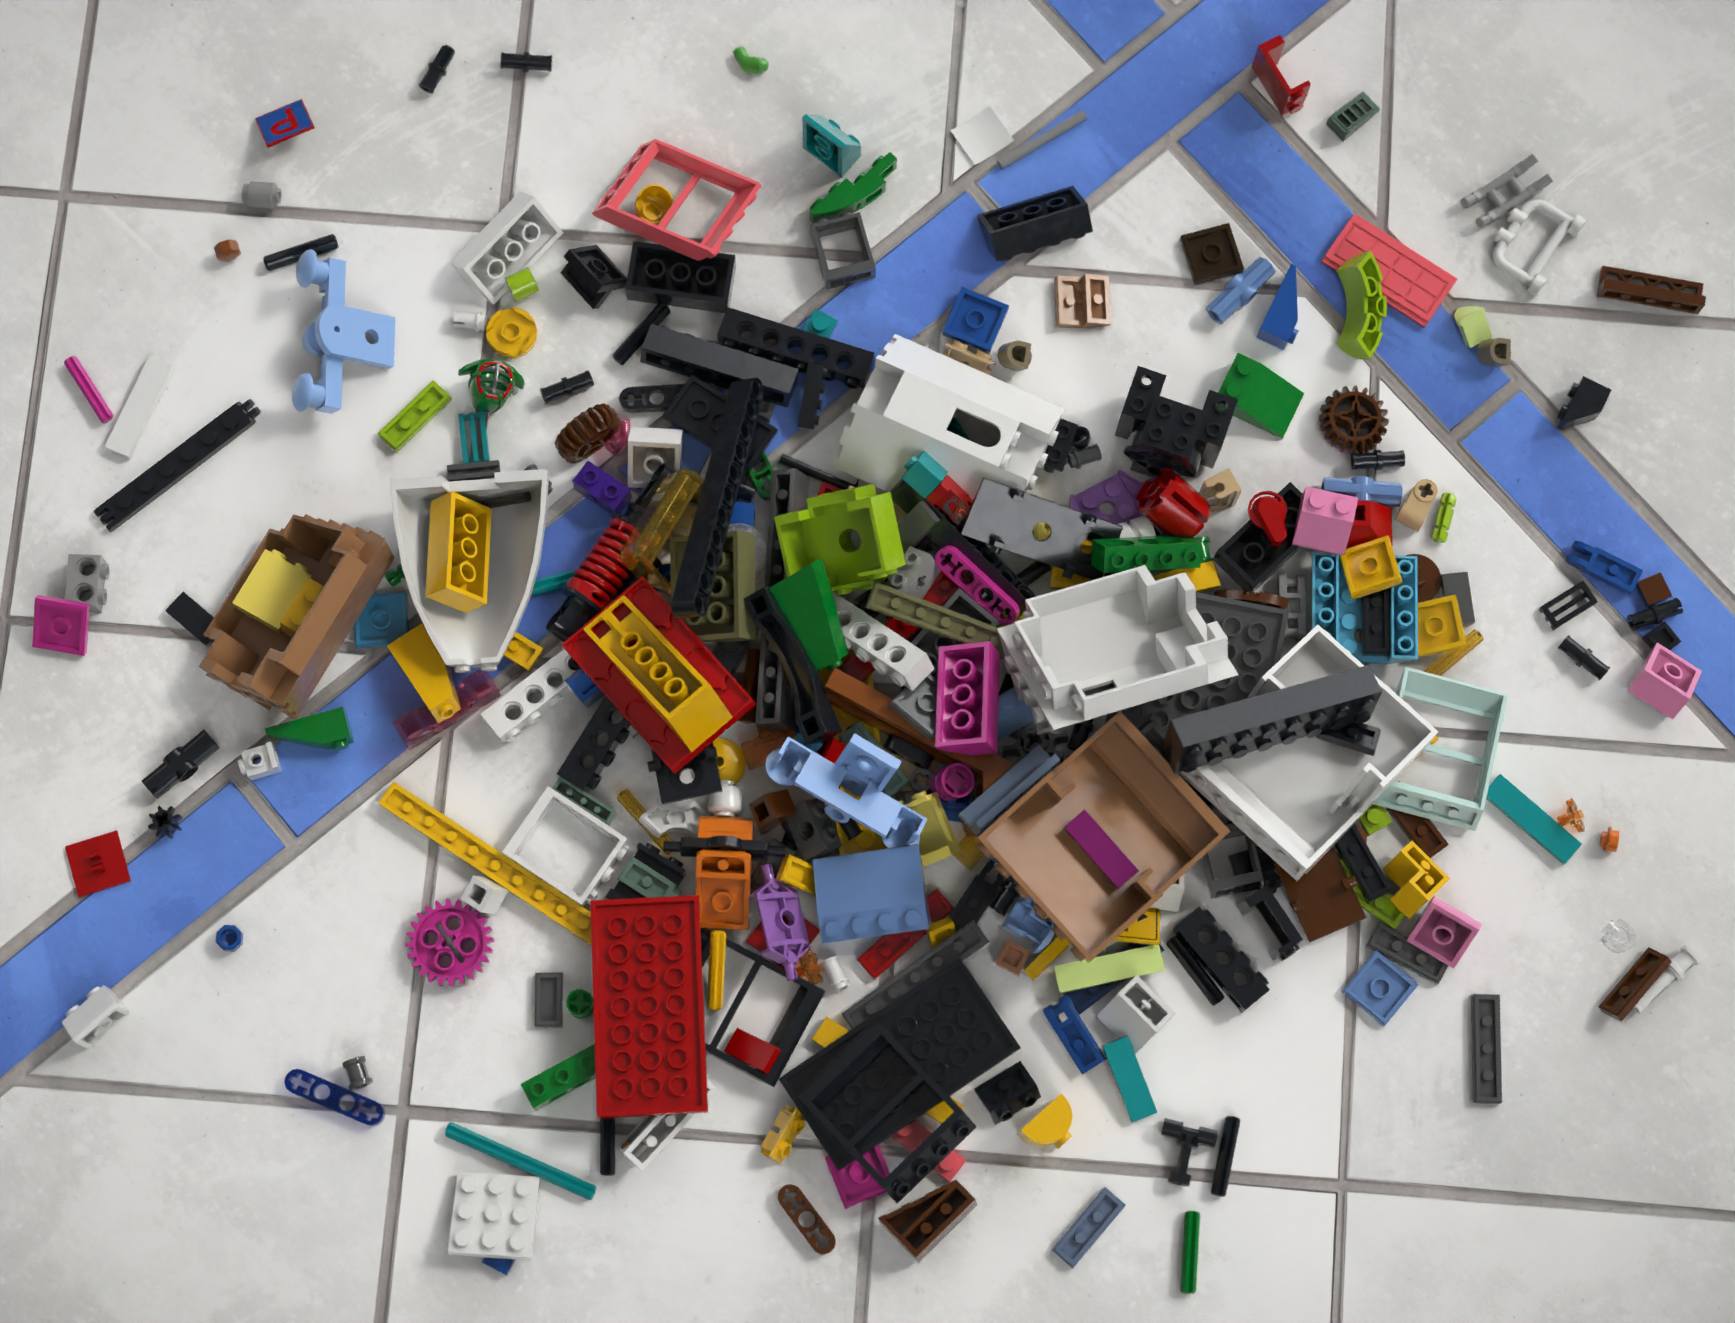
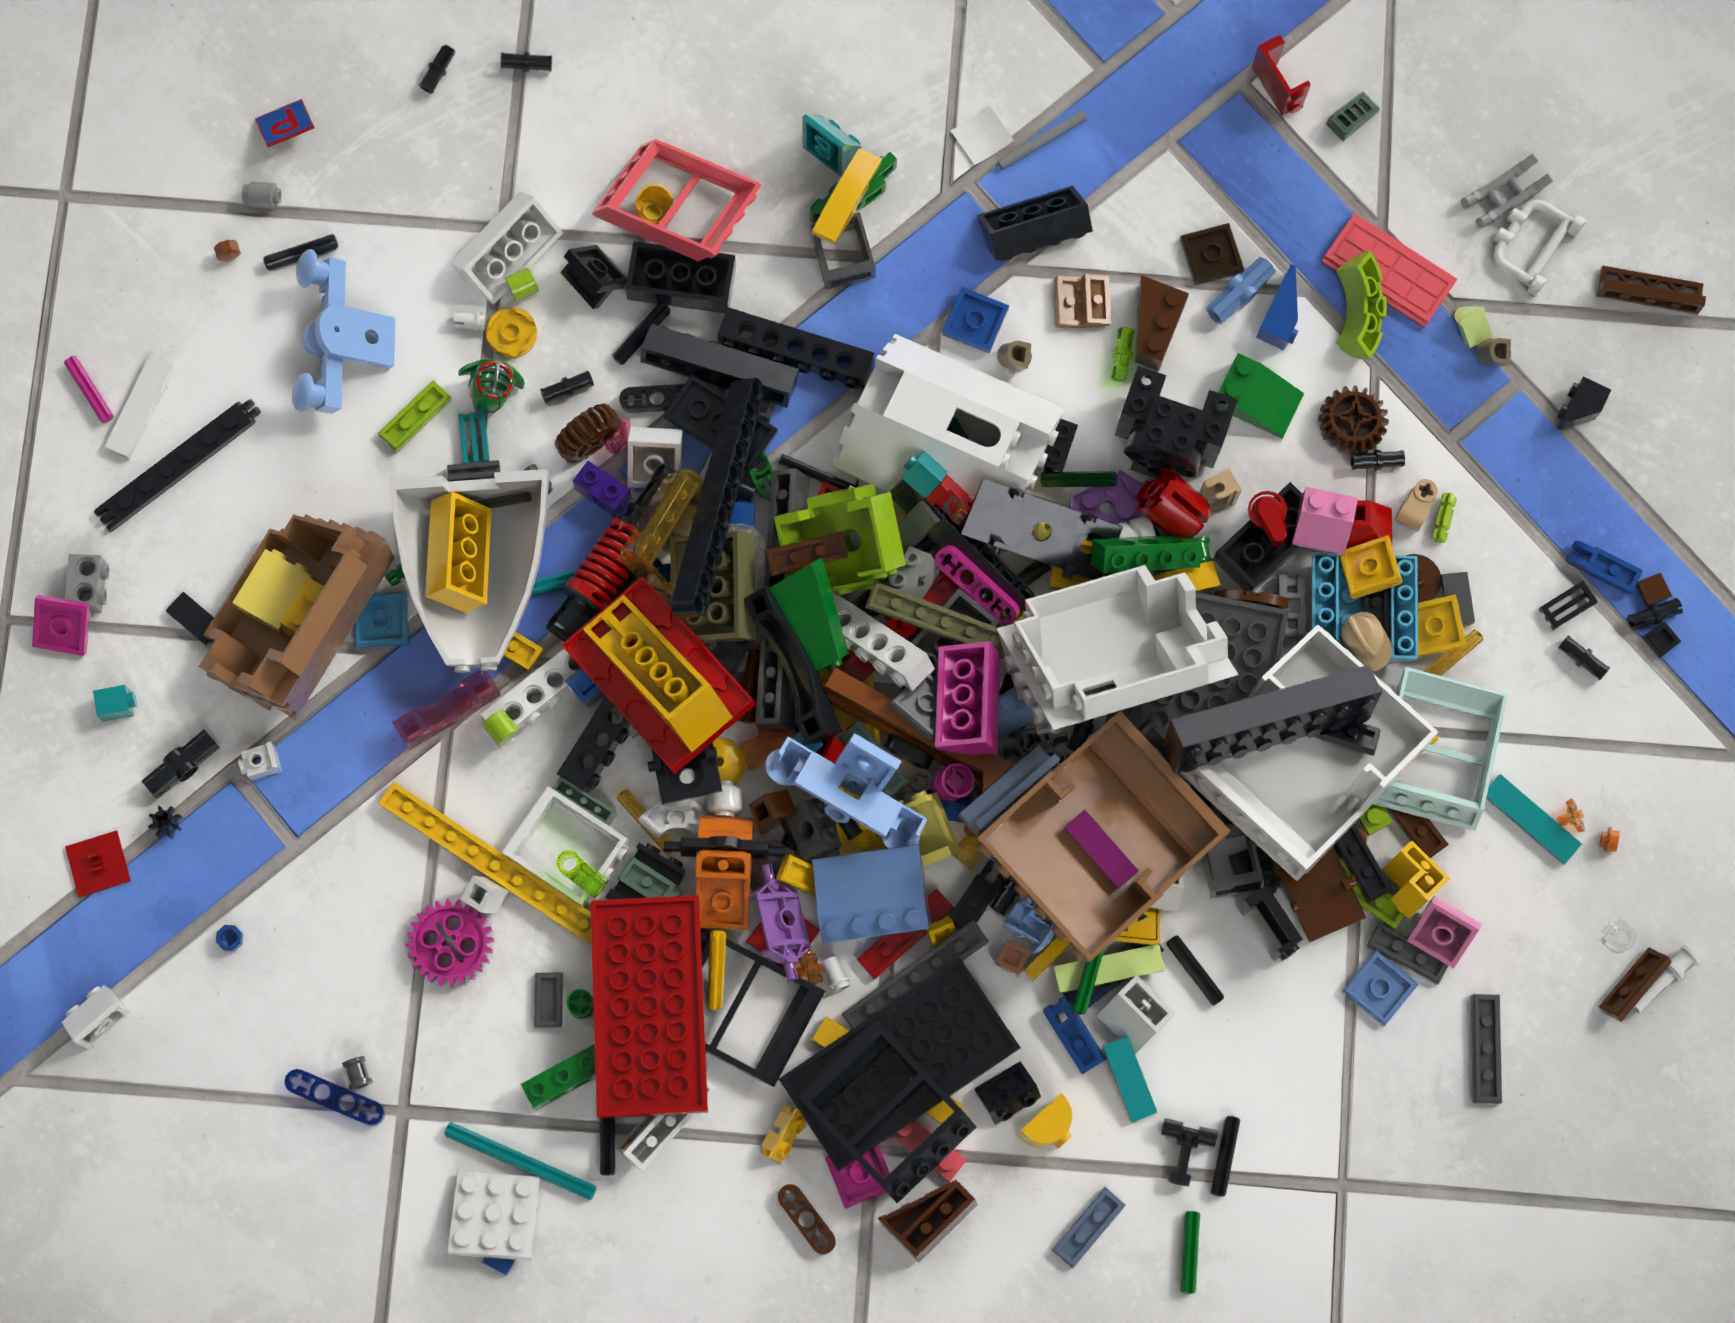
(114, 702): none -> teal brick
(320, 730): green slope -> none
(426, 672): yellow slope -> none
(500, 727): none -> lime brick
(582, 875): none -> clear neon green piece
(750, 64): bright green arm -> none
(752, 1050): red tile -> none
(802, 553): none -> reddish brown tile
(811, 395): black piece -> none
(821, 324): teal plate -> none
(846, 196): none -> yellow slope
(960, 353): tan hinge -> none
(1079, 479): none -> dark green axle
(1081, 432): black hinge -> none
(1084, 456): dark grey pin -> none
(1087, 984): none -> green axle
(1122, 354): none -> clear neon green pin
(1157, 320): none -> reddish brown wedge
(1223, 975): black brick -> none
(1366, 489): medium blue piece -> none
(1367, 640): none -> tan piece
(1665, 681): bright pink slope -> none

